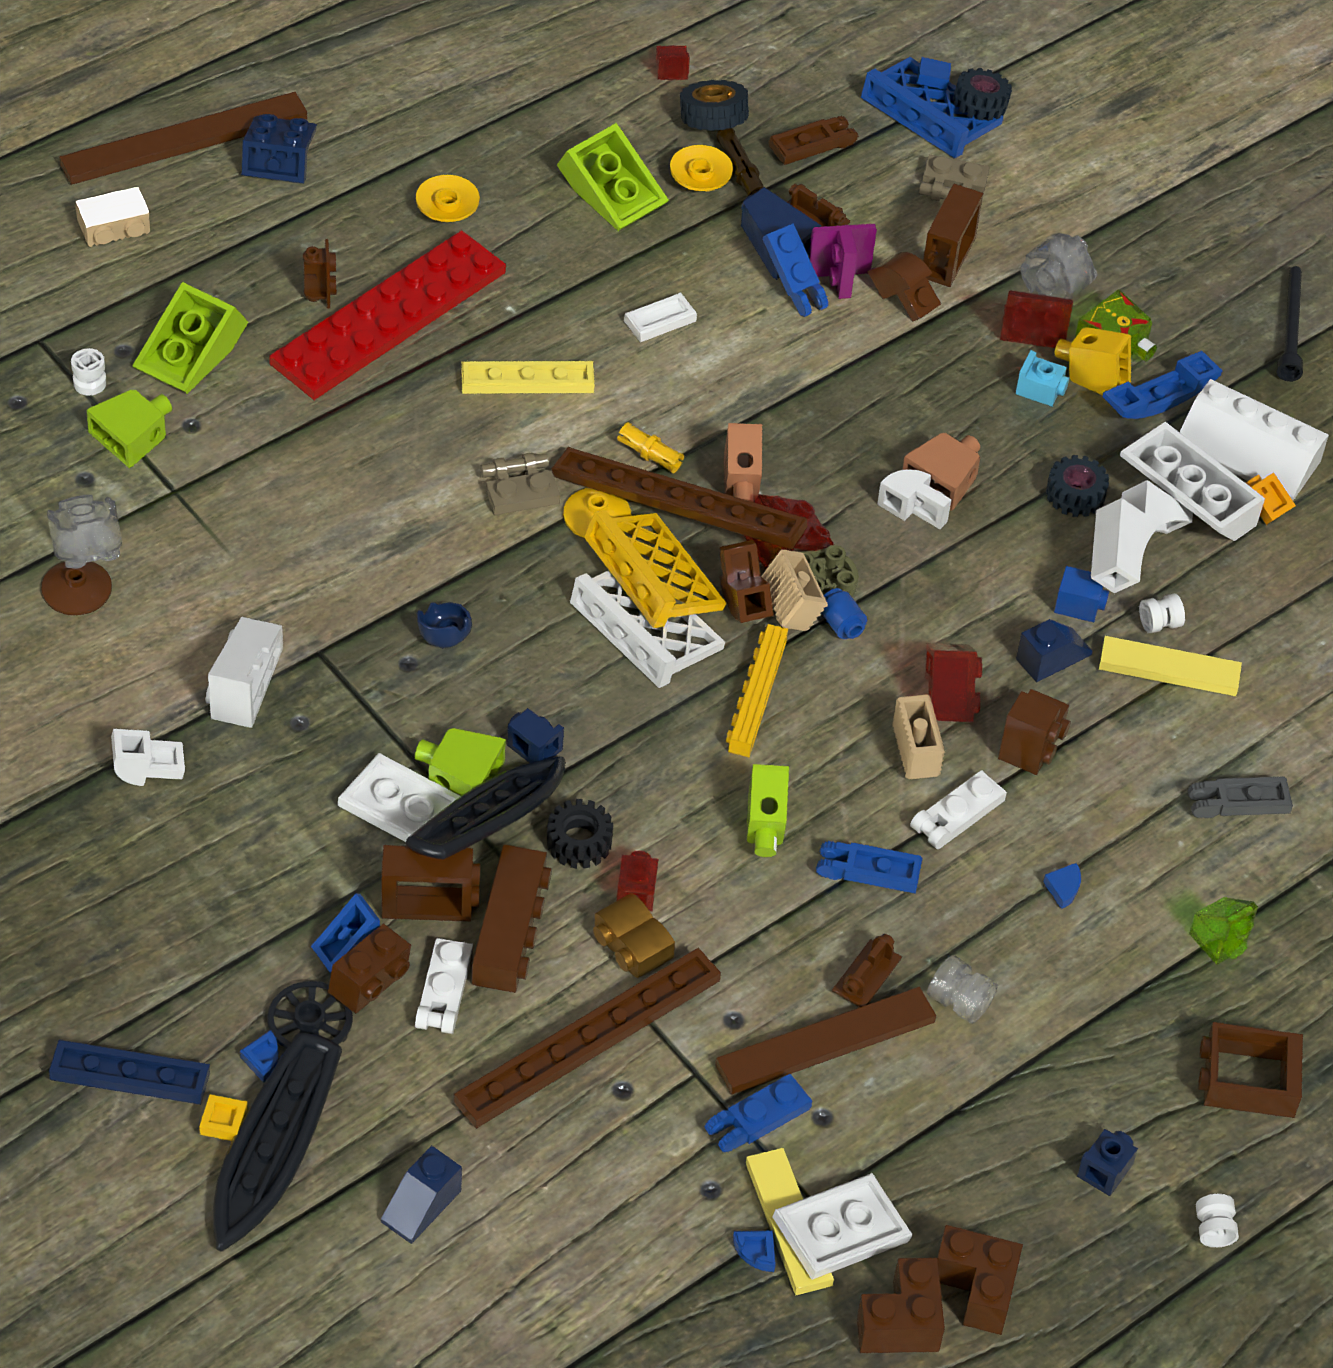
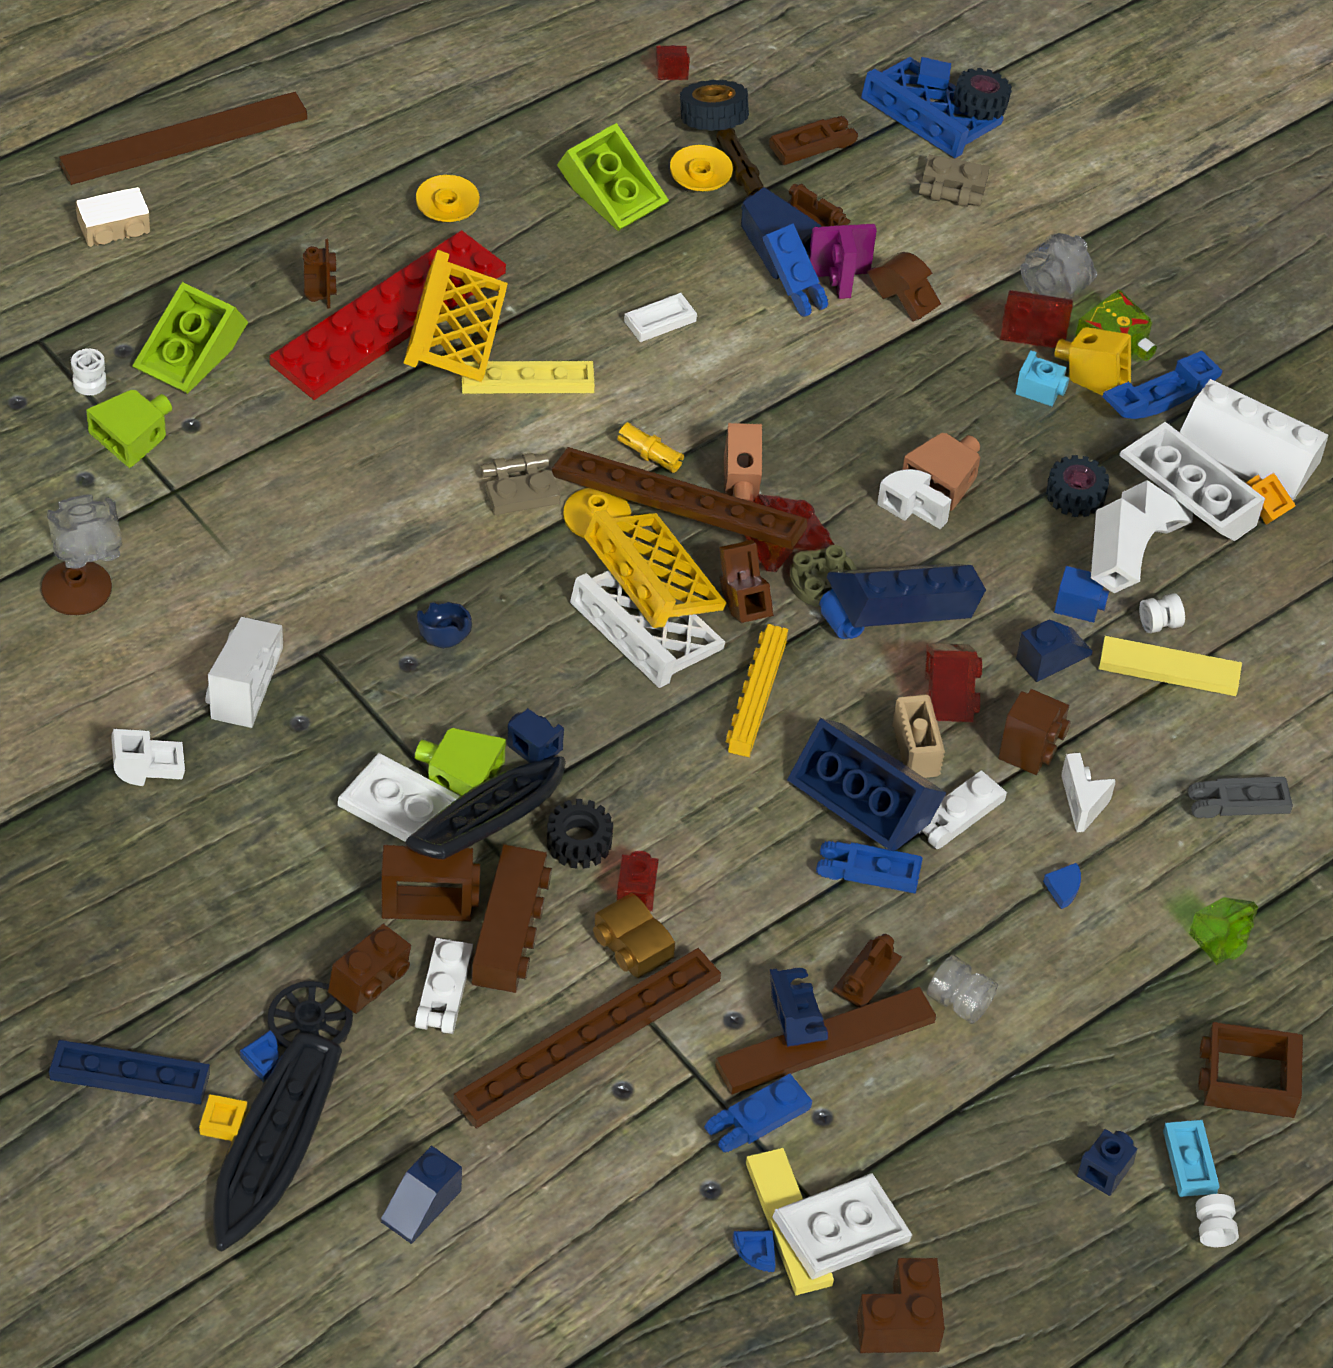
(277, 148): dark blue bracket -> none
(346, 931): blue slope -> none
(428, 318): none -> yellow fence
(767, 808): lime torso -> none
(794, 591): tan brick -> none
(796, 1007): none -> dark blue hinge
(865, 785): none -> dark blue slope
(908, 594): none -> dark blue slope
(952, 234): reddish brown window -> none
(985, 1268): reddish brown brick -> none
(1084, 796): none -> white slope
(1191, 1158): none -> medium azure plate
(1290, 363): black piece -> none

